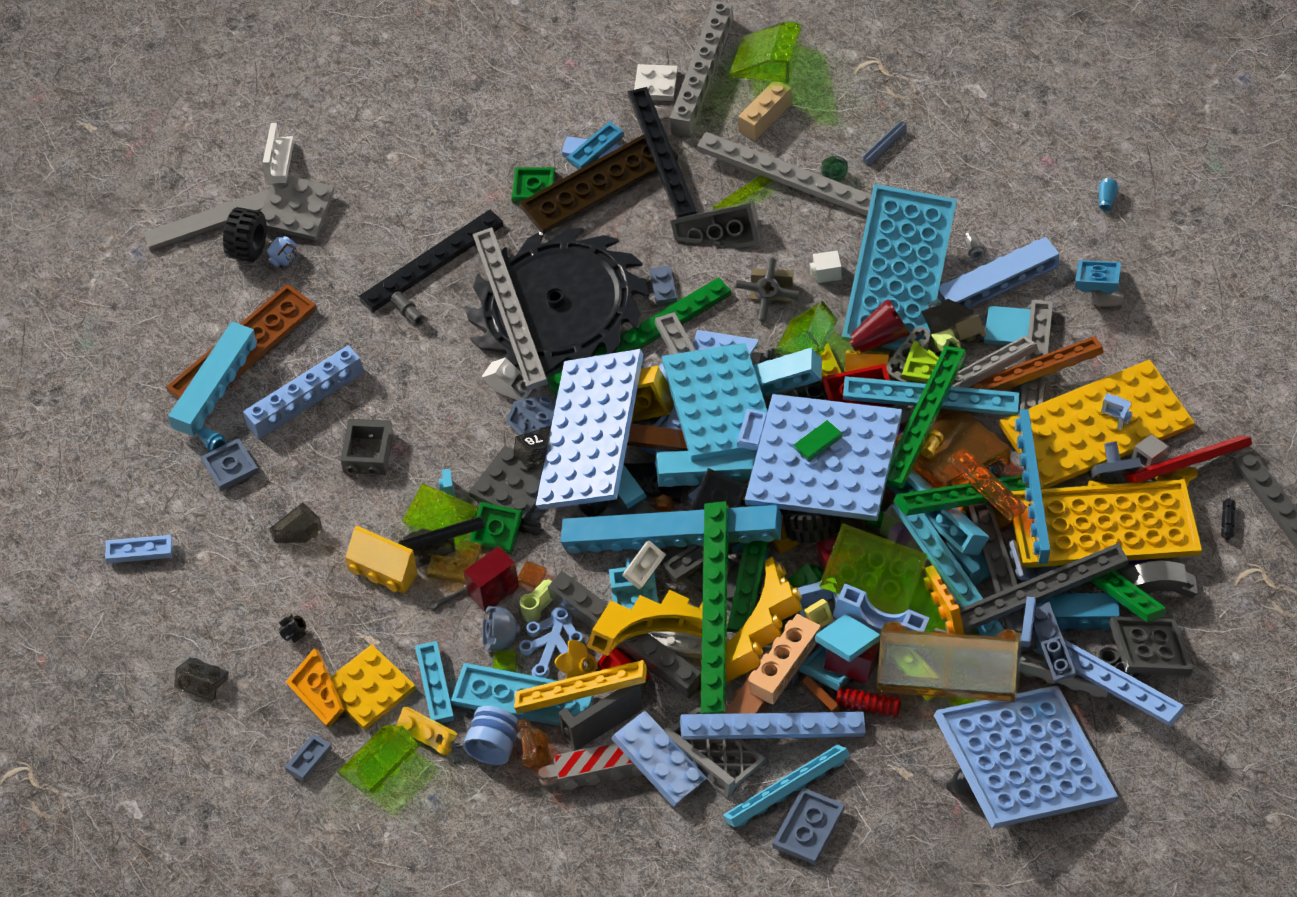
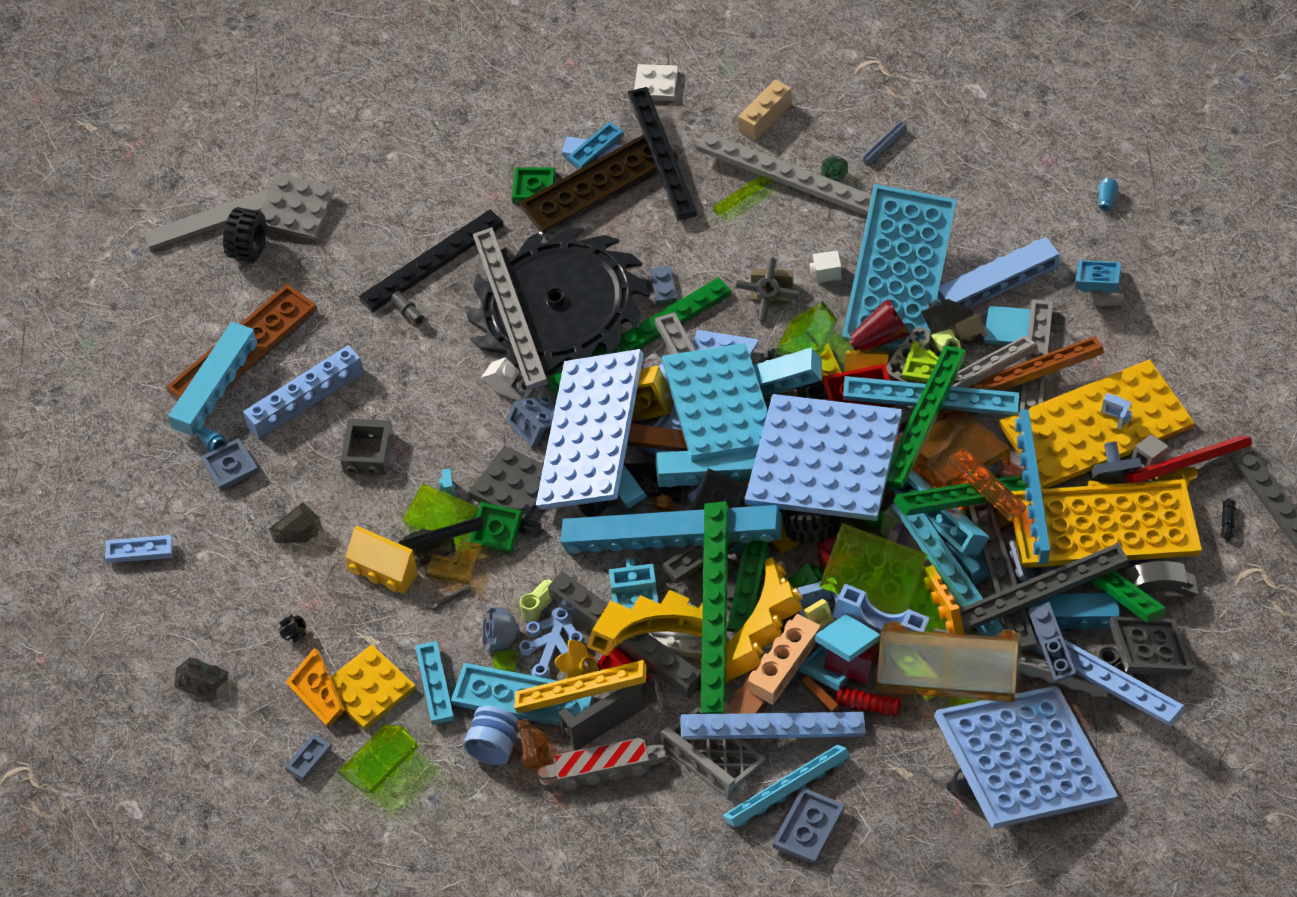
(277, 156): white fence -> none
(282, 251): light blue head -> none
(427, 730): yellow plate -> none
(491, 579): dark red brick -> none
(532, 446): clear smoke slope -> none
(532, 574): clear orange tile -> none
(643, 564): white plate -> none
(659, 758): light blue plate -> none
(701, 69): light grey brick -> none
(724, 226): dark grey wedge -> none
(751, 429): light blue tile -> none
(768, 53): clear neon green slope -> none
(818, 440): green tile -> none
(934, 440): yellow pin -> none
(975, 250): light grey pin -> none
(1028, 621): light blue tile -> none

